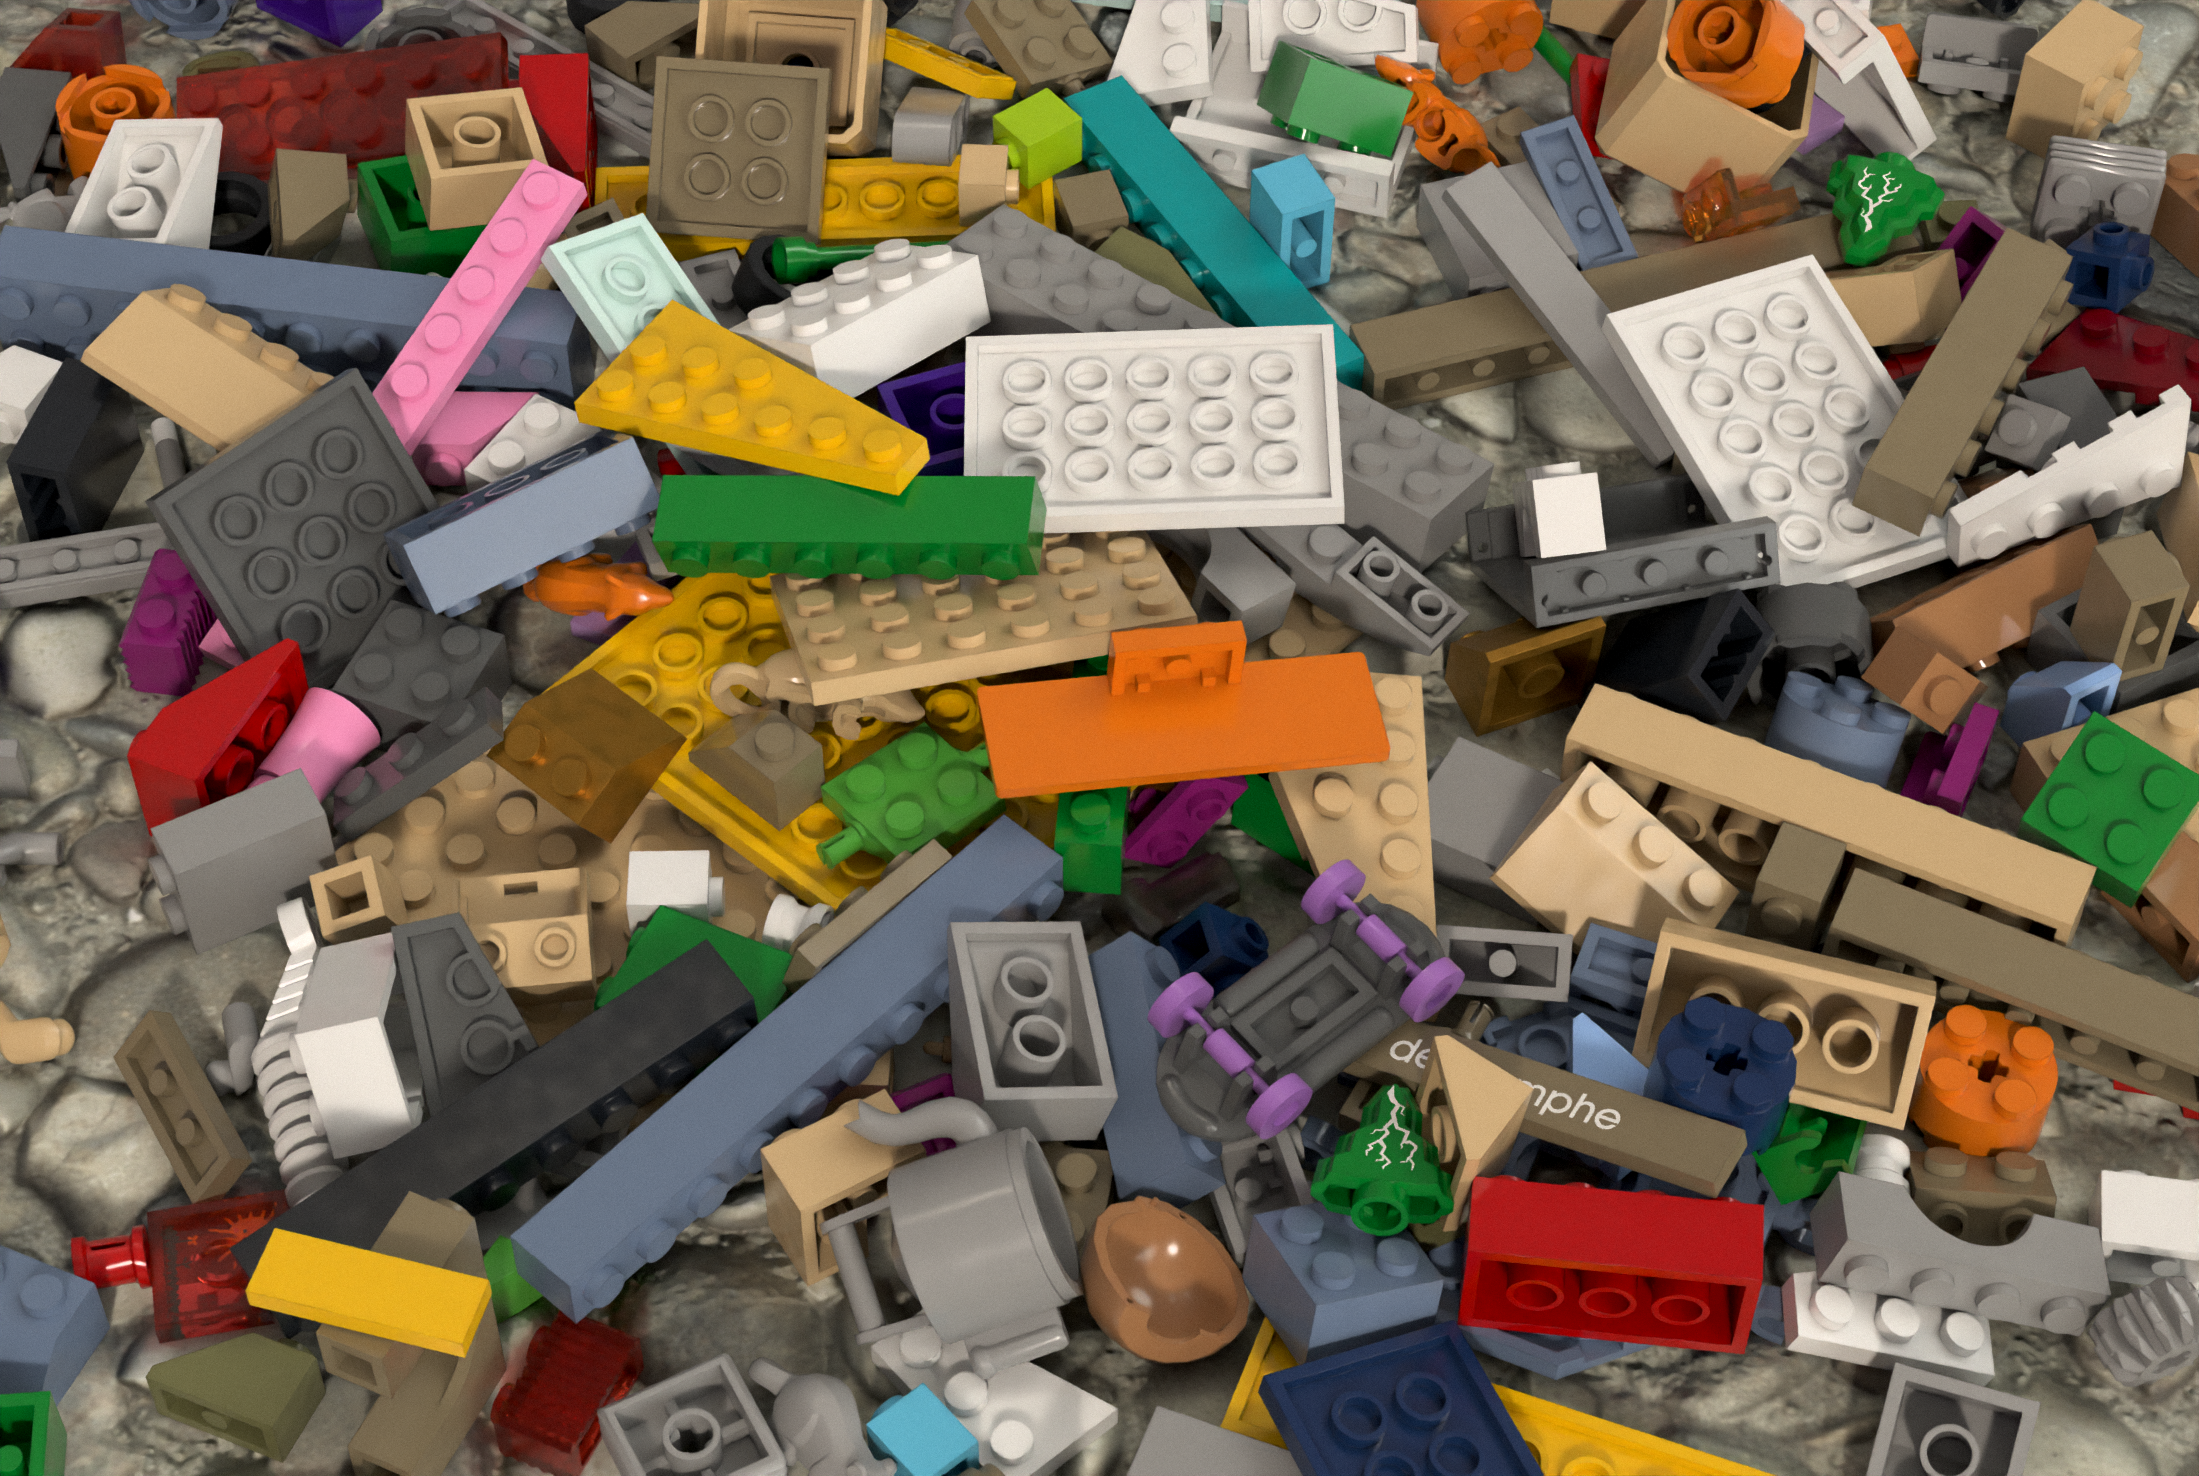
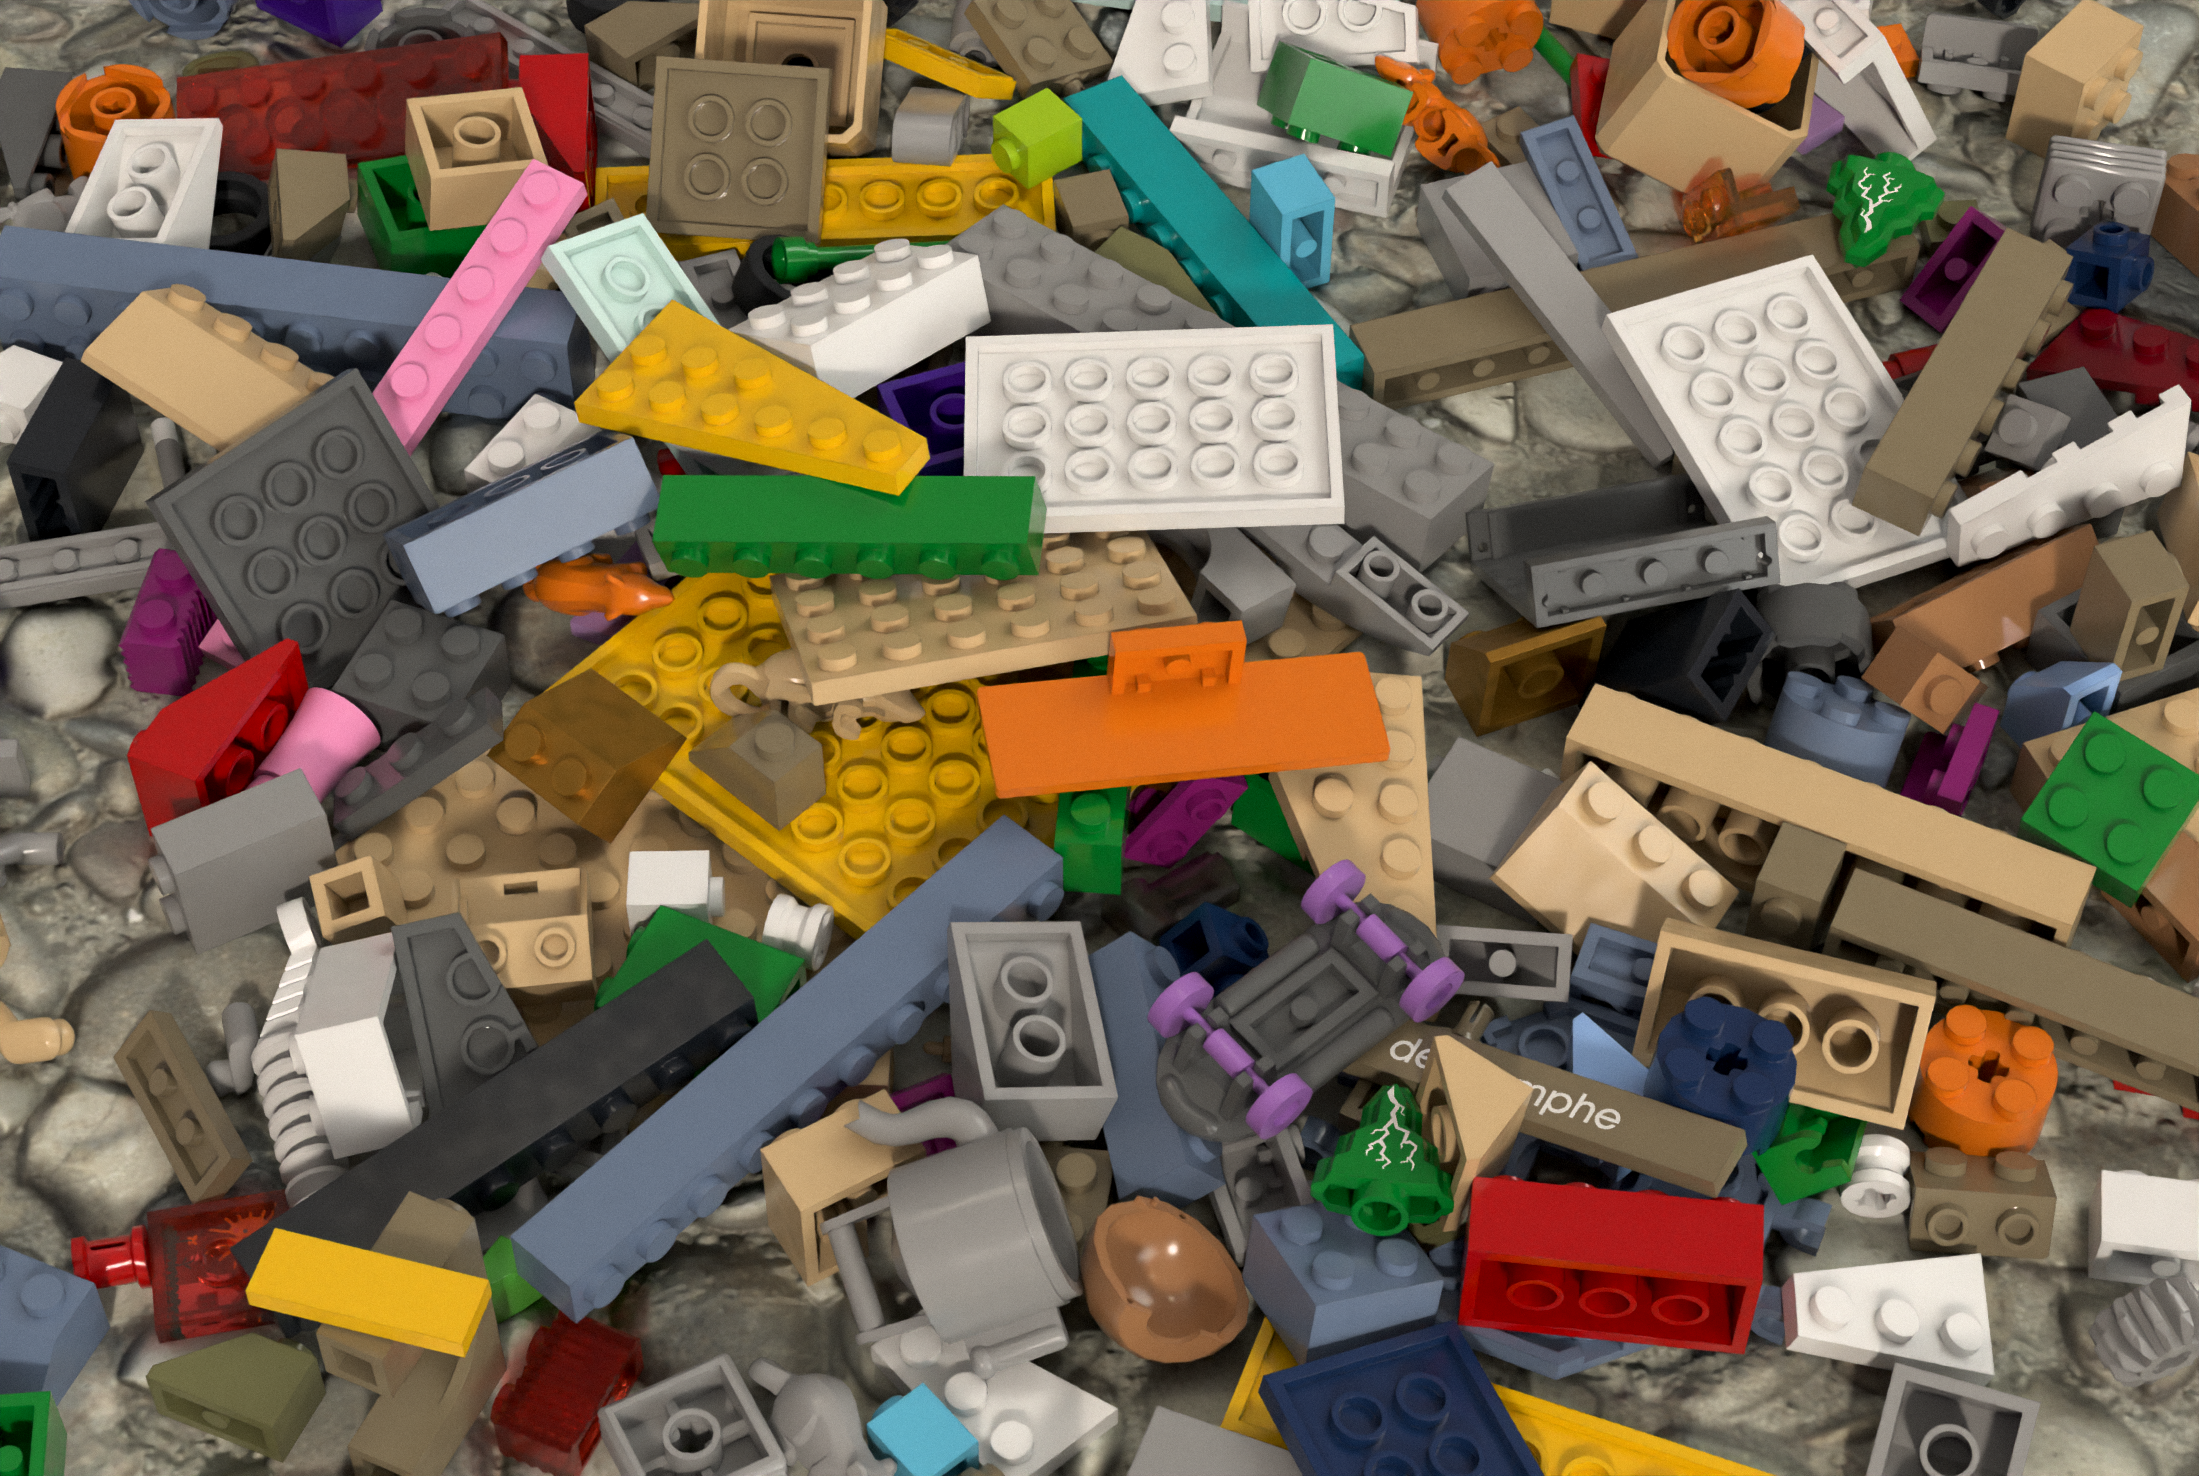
(77, 43): clear red slope -> none
(462, 432): bright pink slope -> none
(860, 912): dark tan plate -> none
(908, 797): bright green plate -> none
(985, 182): tan plate -> none
(1558, 511): white arch -> none
(1881, 1243): light grey arch -> none
(1902, 298): tan brick -> none

